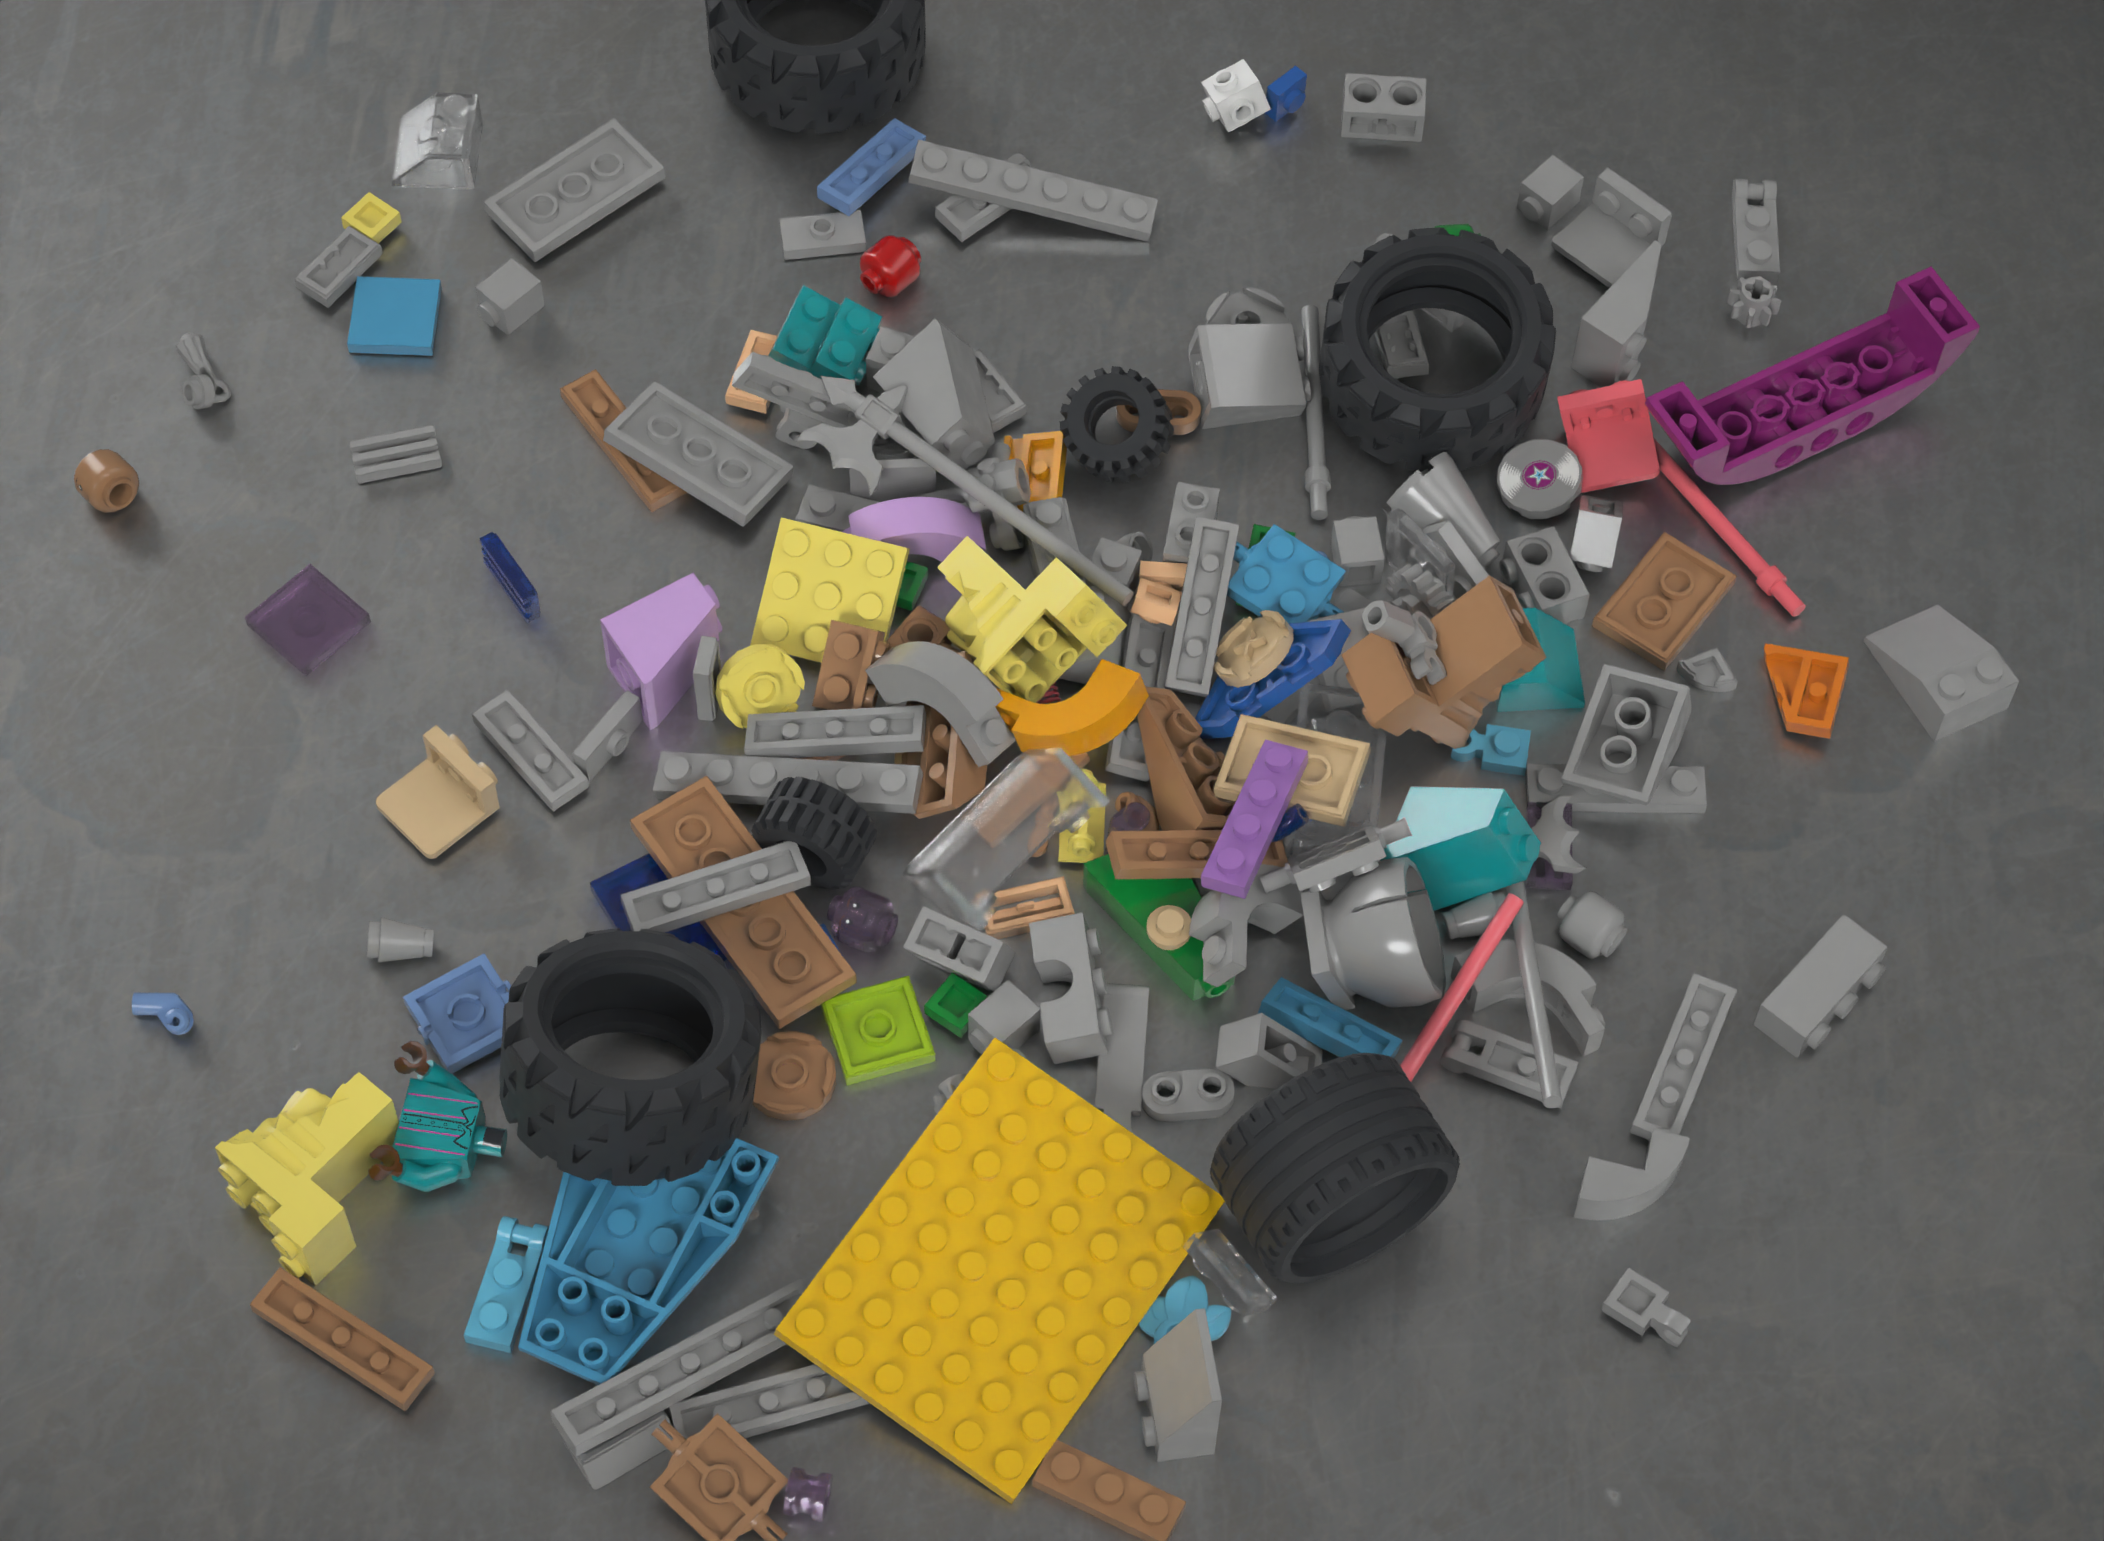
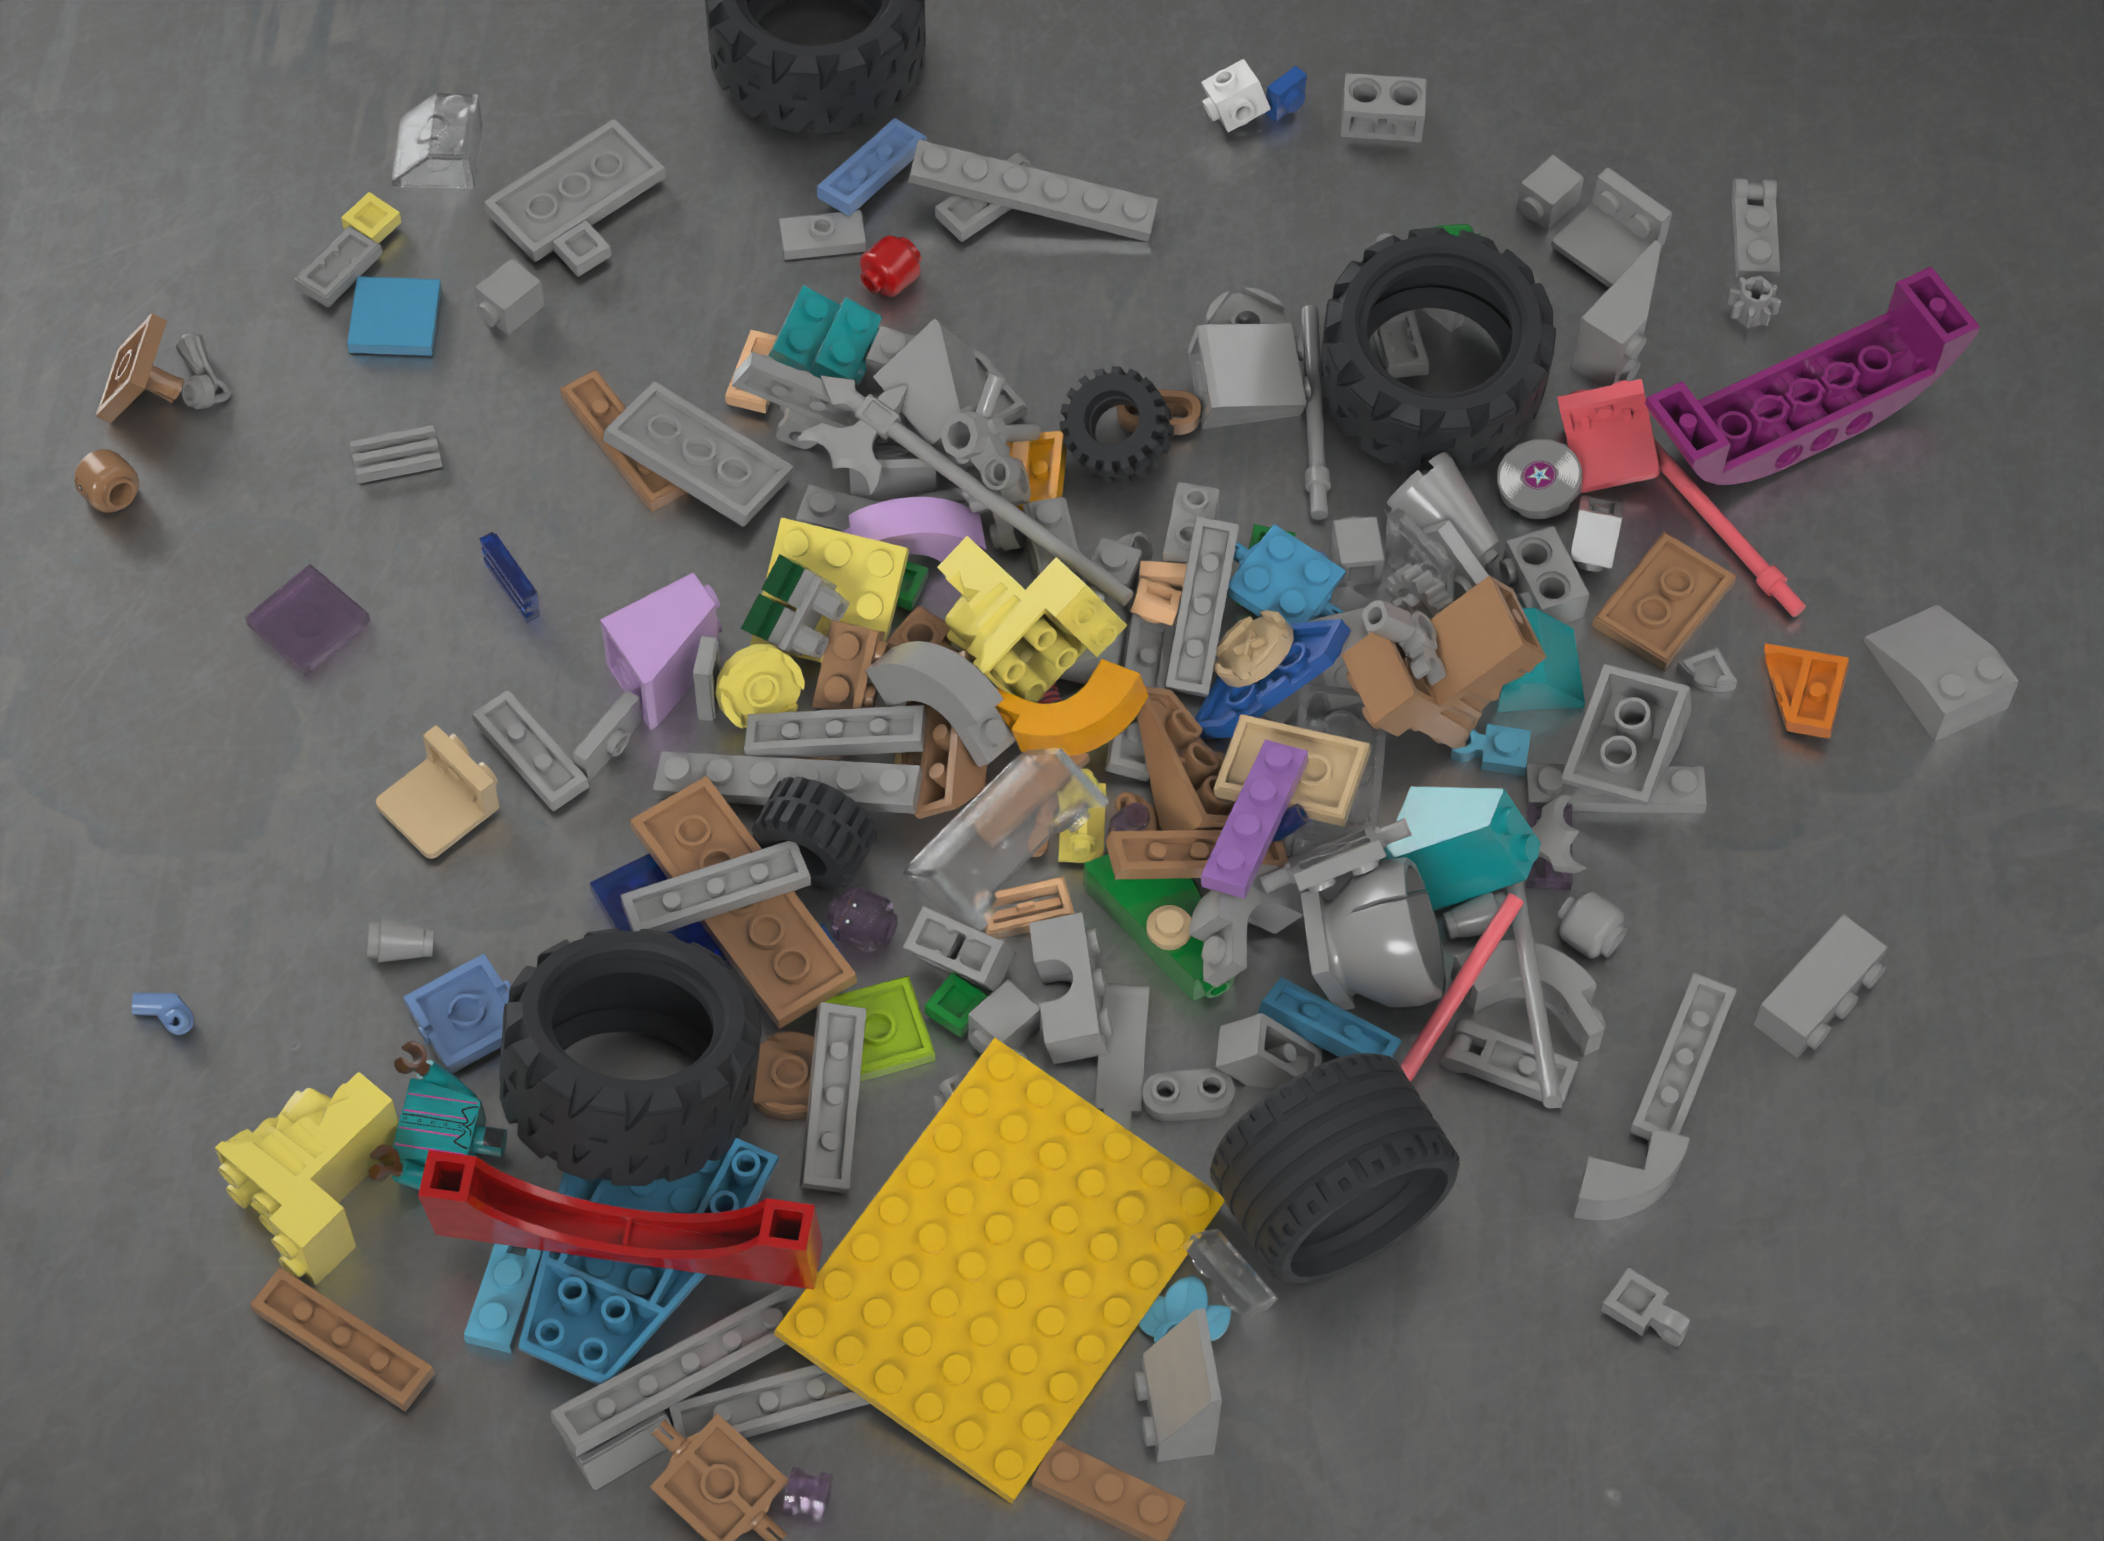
(135, 371): none -> medium nougat tile
(582, 248): none -> light grey plate
(757, 1243): none -> red arch
(789, 628): none -> light grey hips
(833, 1098): none -> light grey plate
(980, 436): none -> light grey piece

